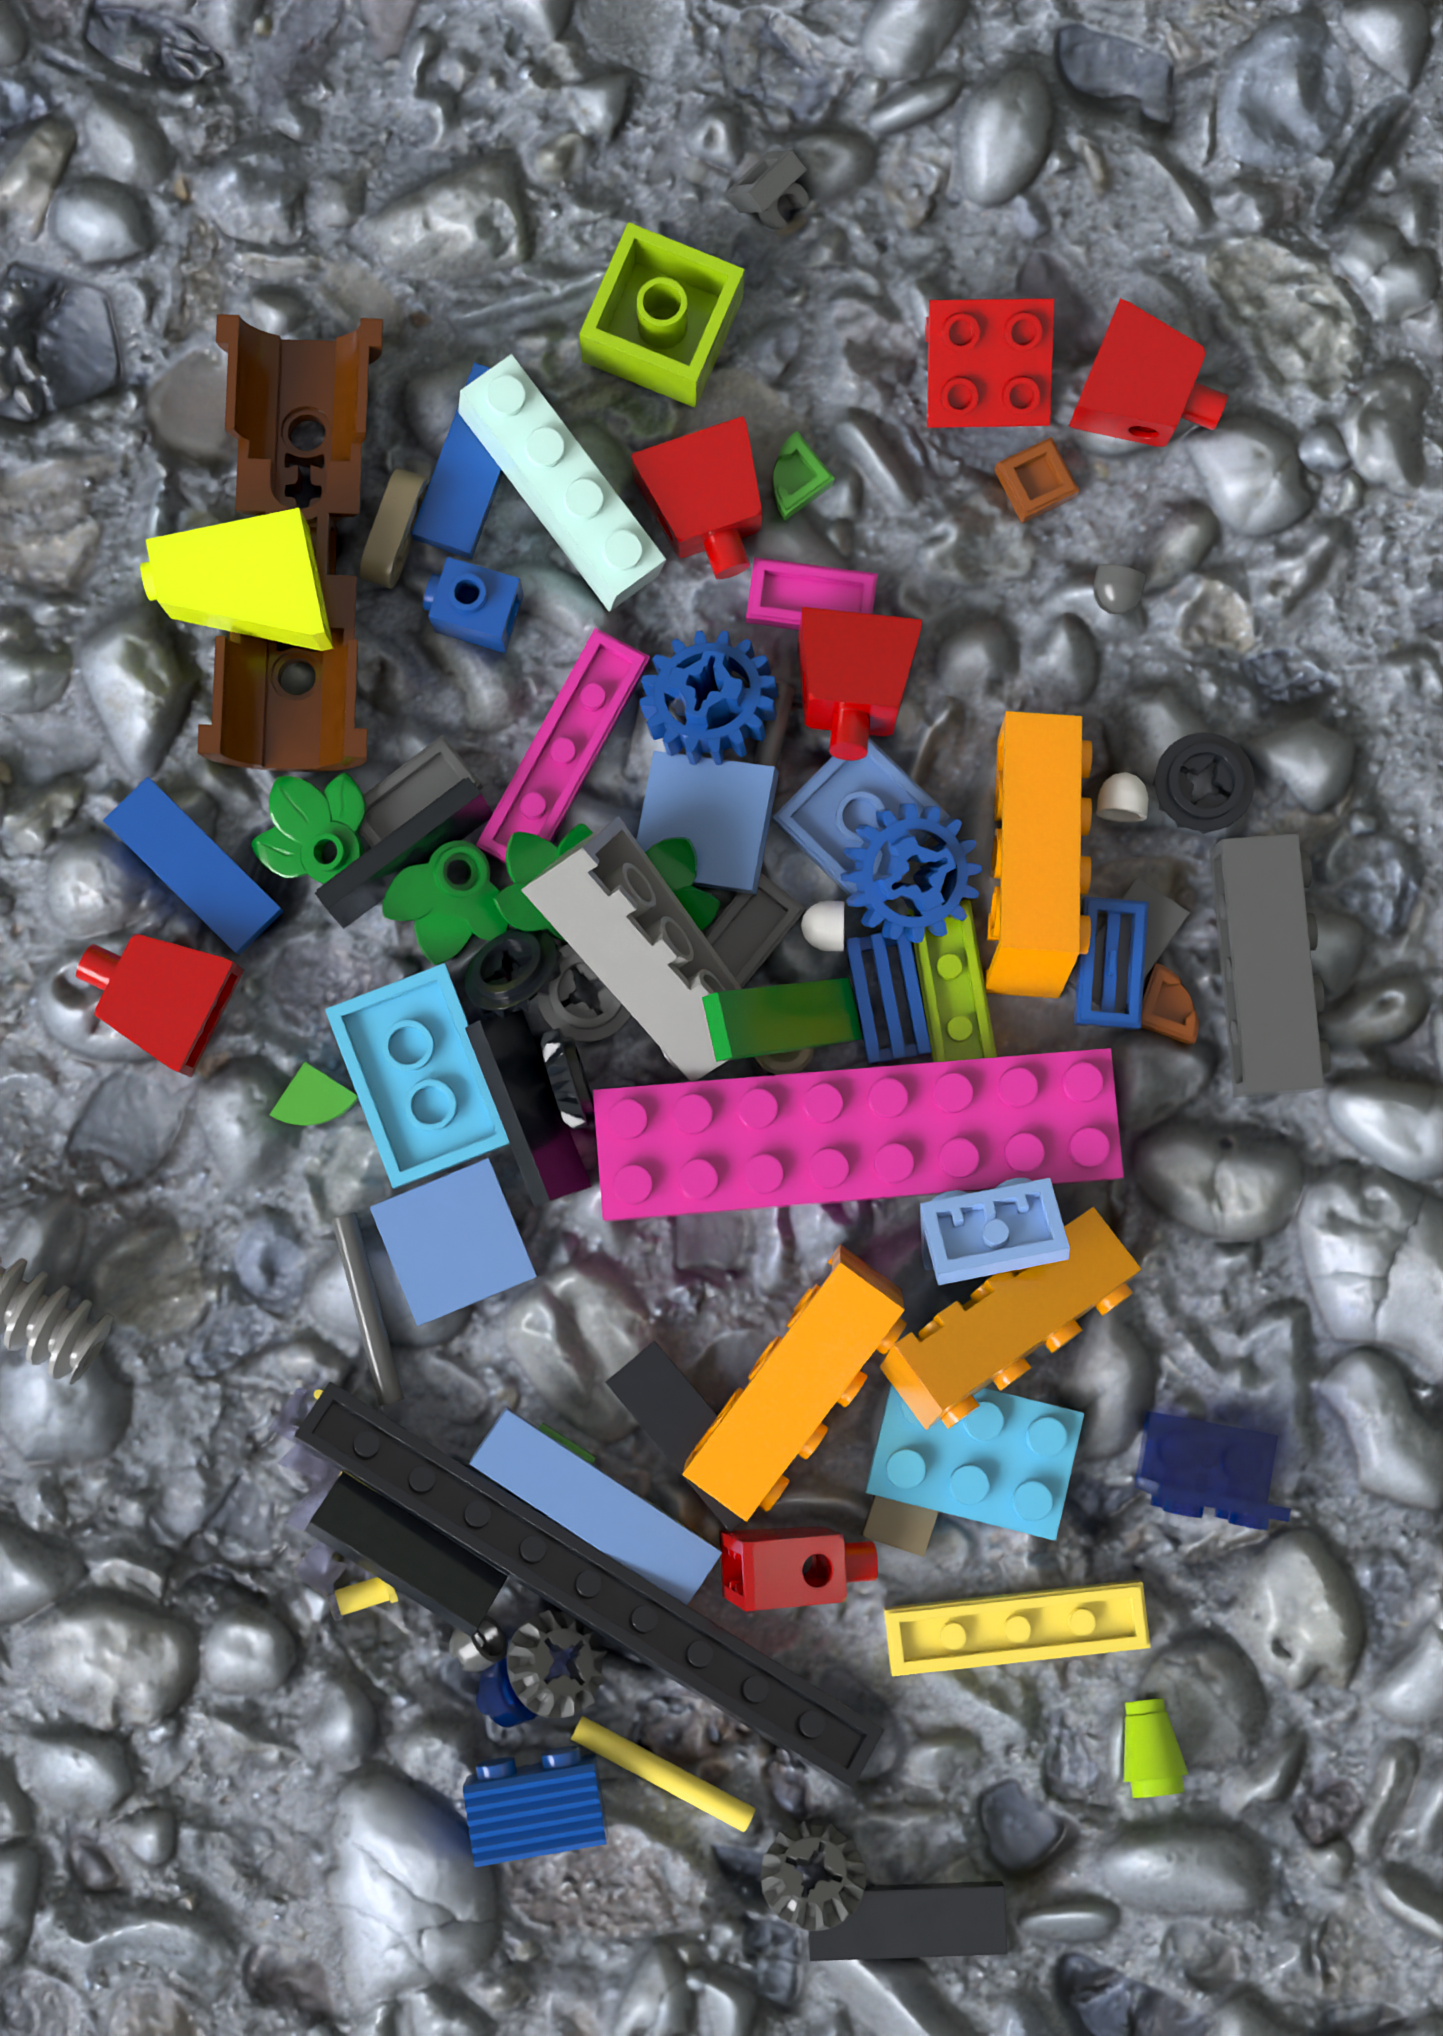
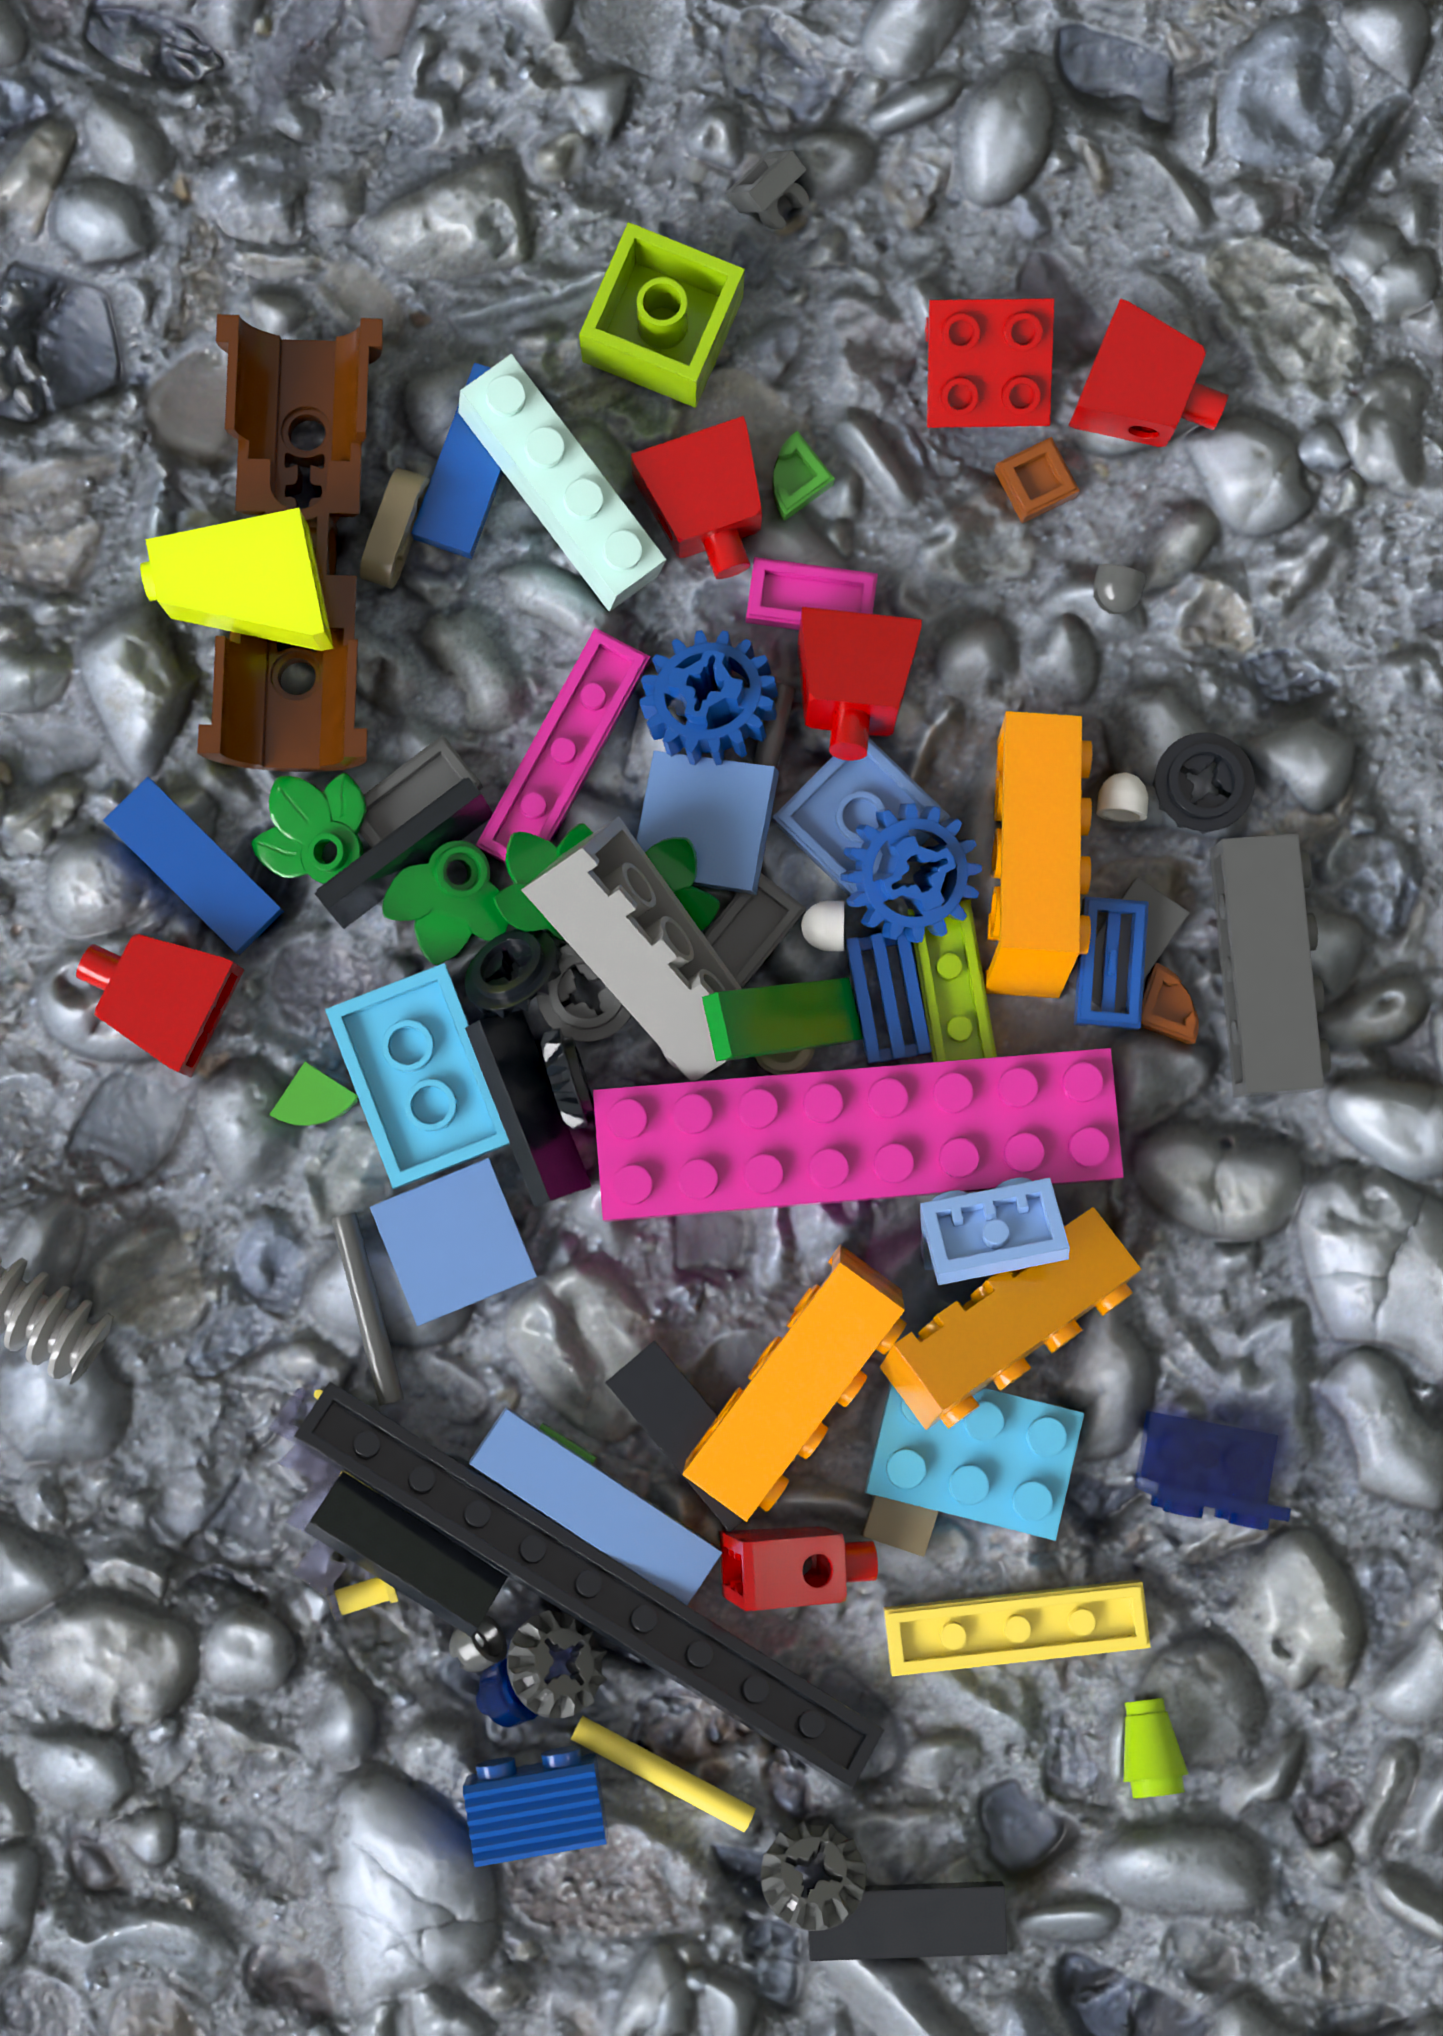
(473, 604): blue brick -> none

